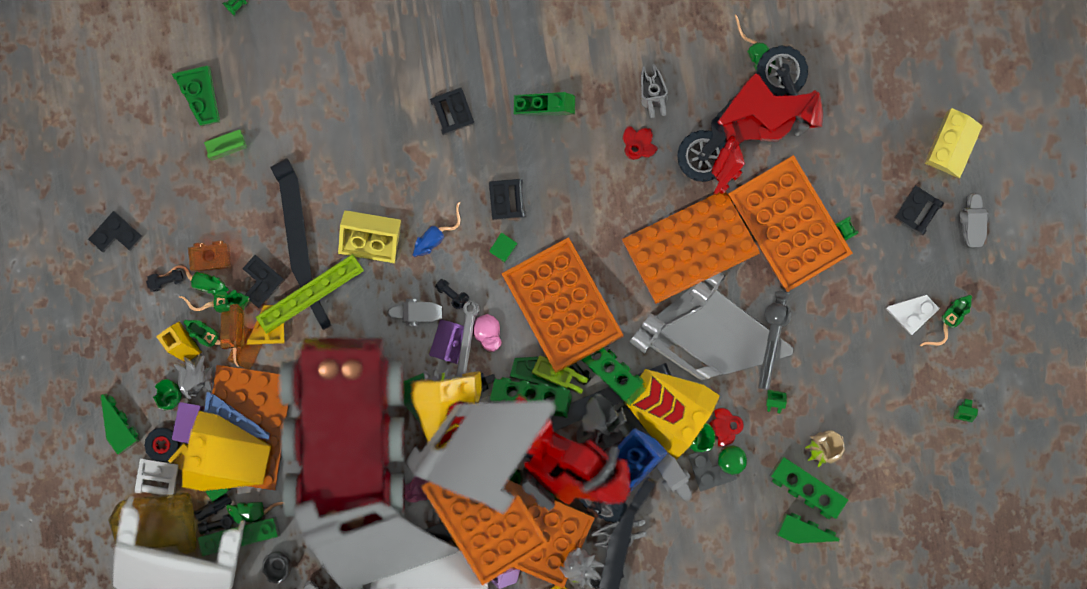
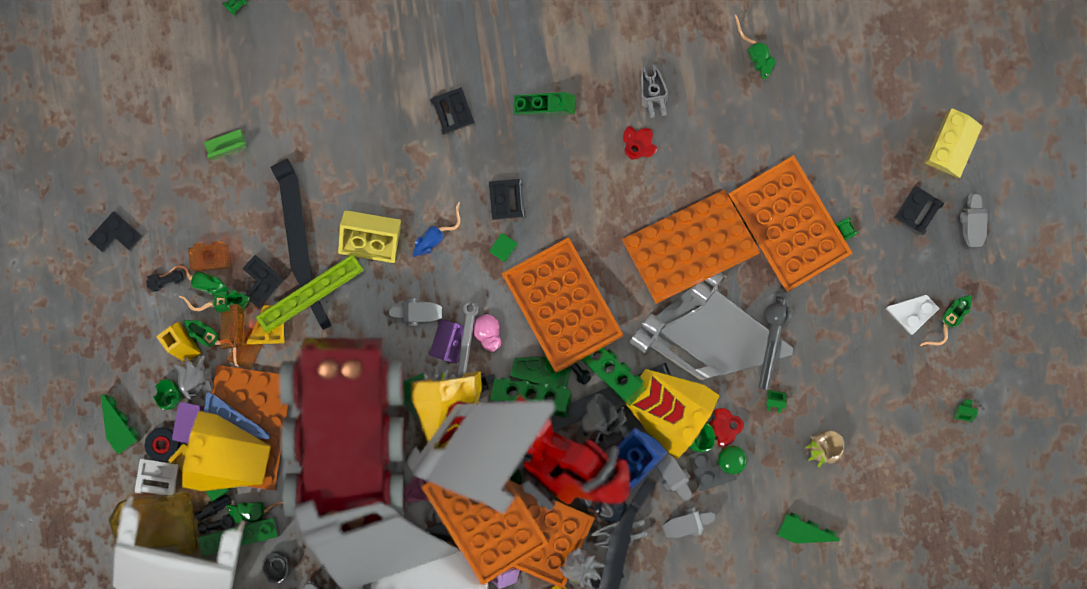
(199, 92): green wing -> none
(458, 299): black bar -> none
(562, 378): lime hinge -> none
(690, 522): none -> light grey hinge
(755, 113): piece -> none
(835, 500): green brick -> none

